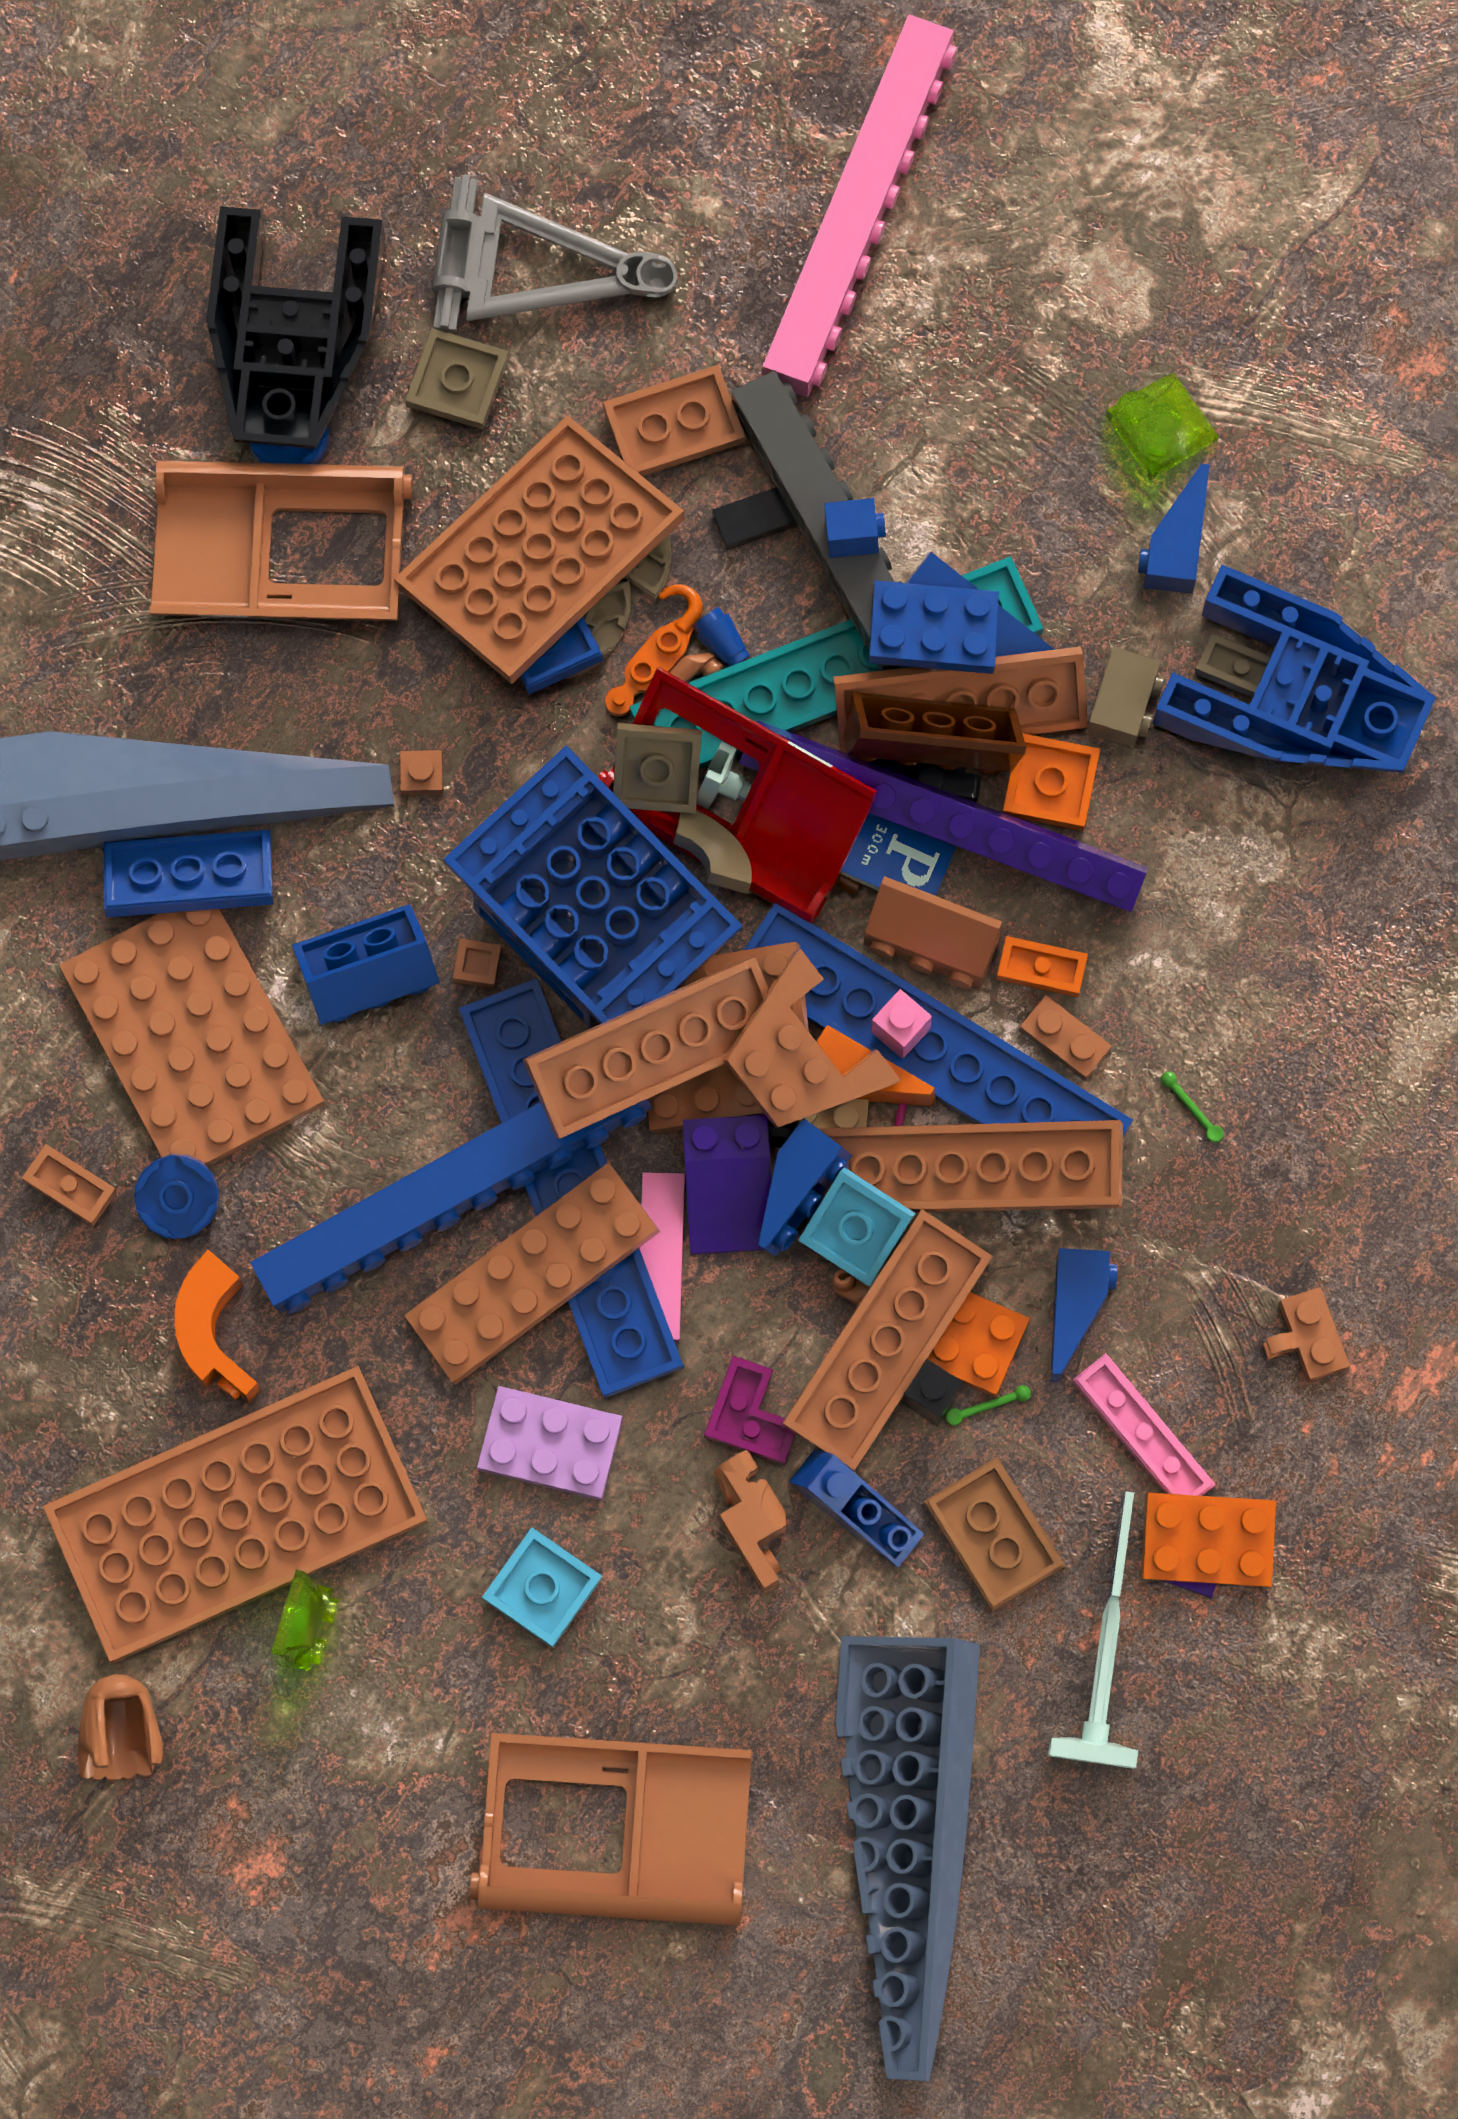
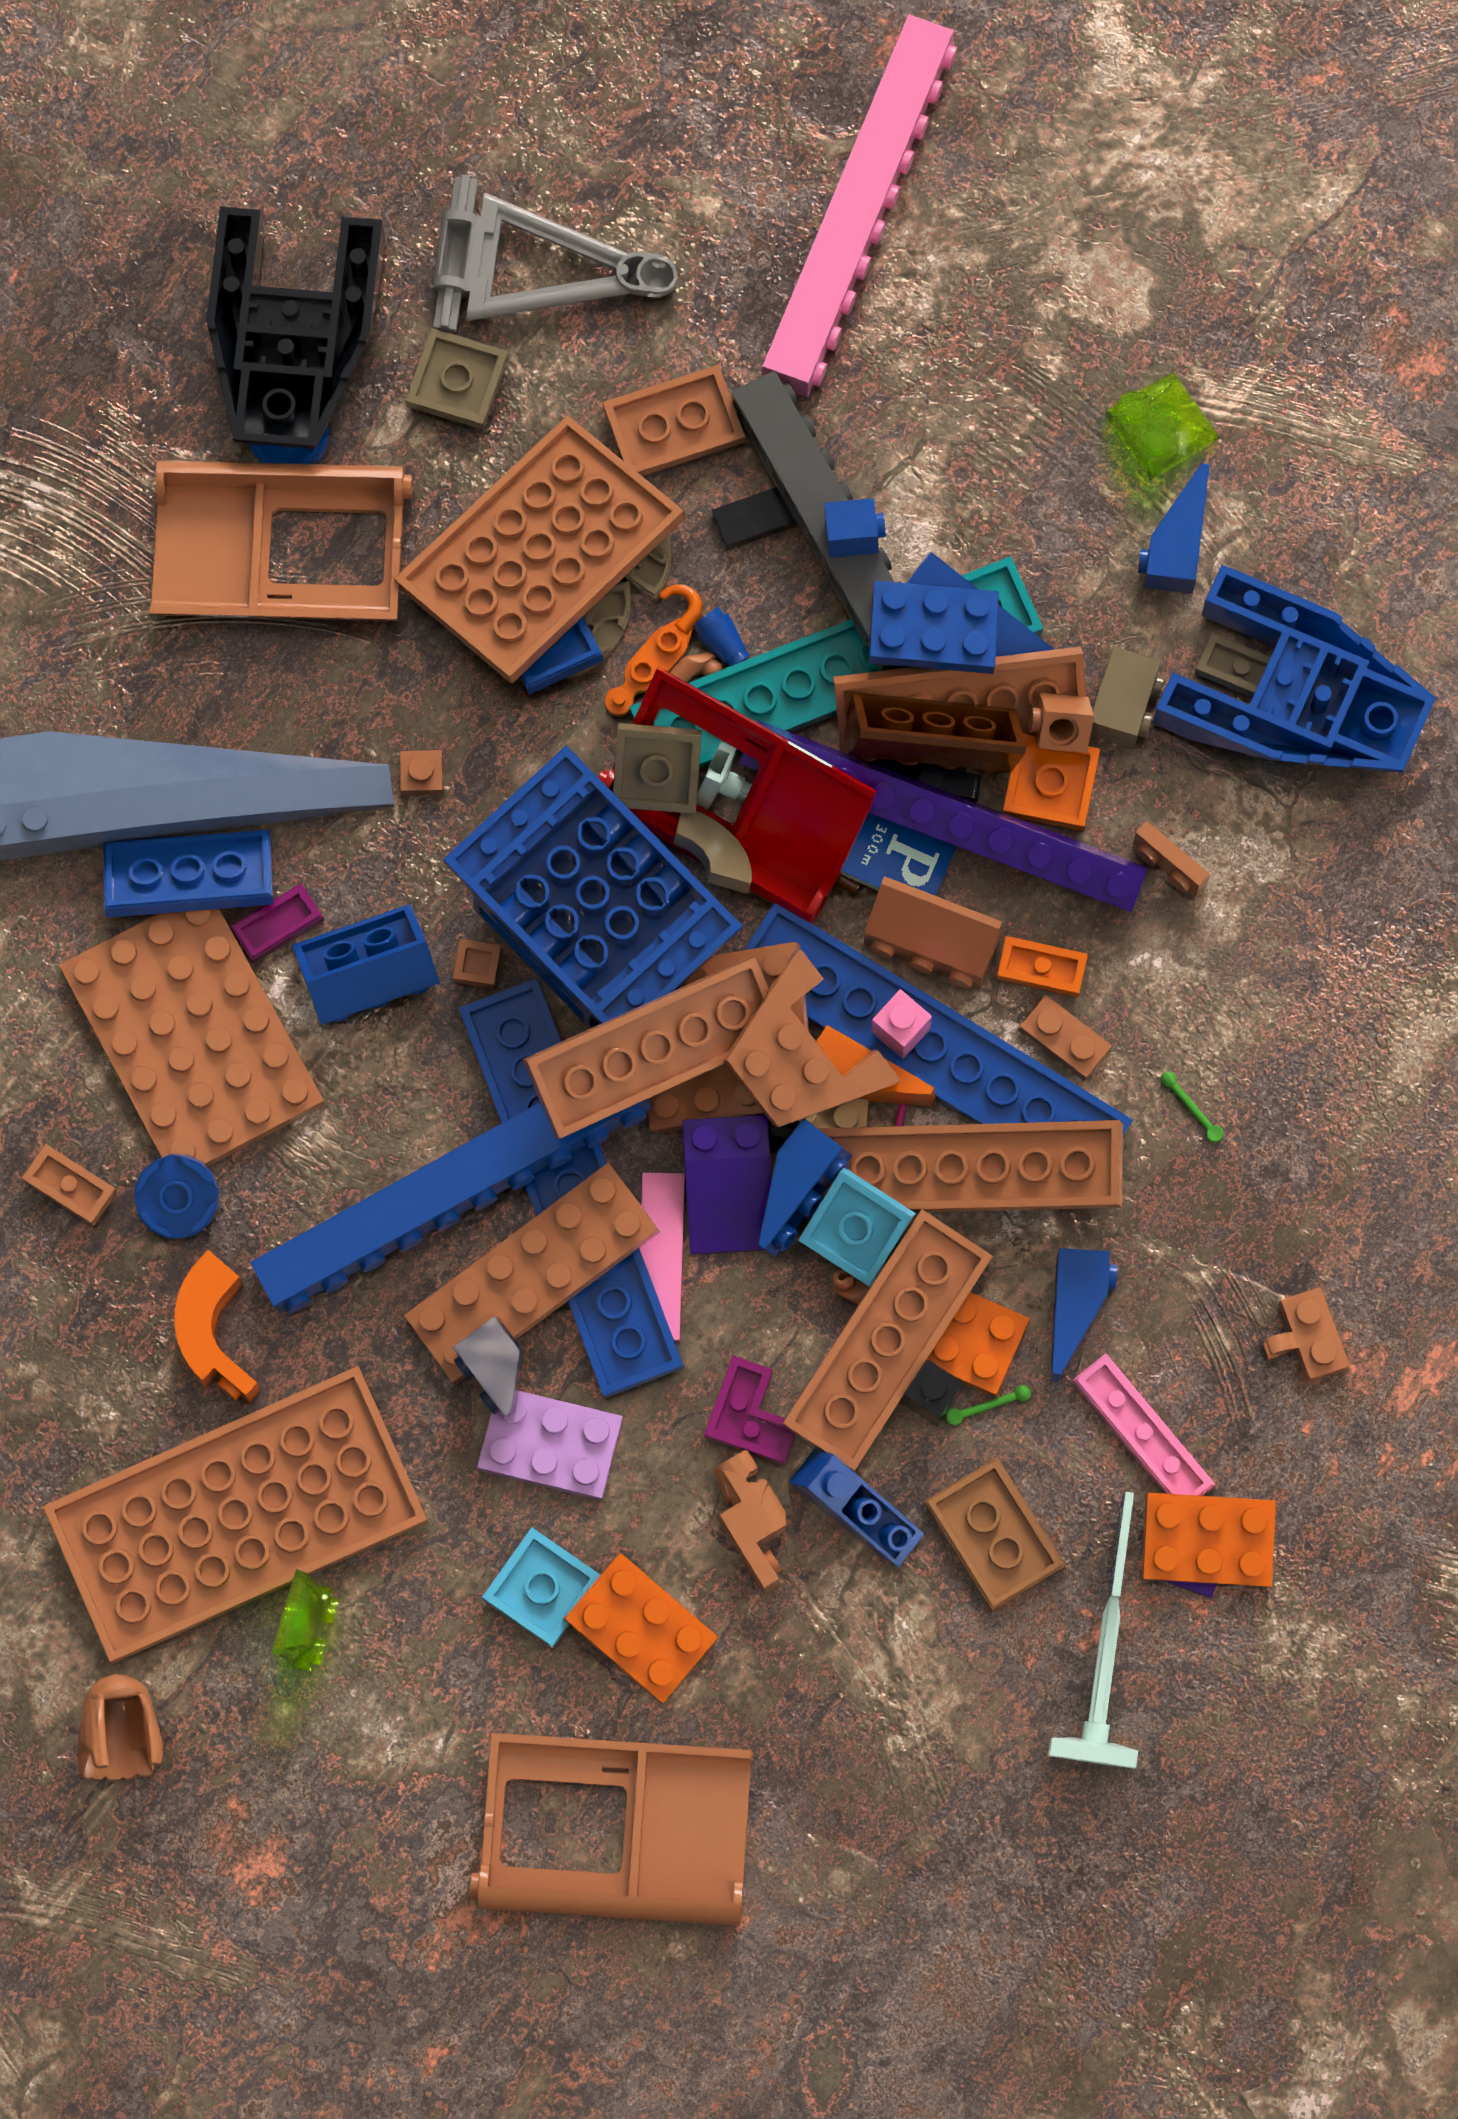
(277, 923): none -> magenta tile
(495, 1362): none -> slope
(640, 1628): none -> orange plate
(908, 1772): sand blue wedge -> none
(1071, 735): none -> nougat brick
(1181, 869): none -> nougat plate

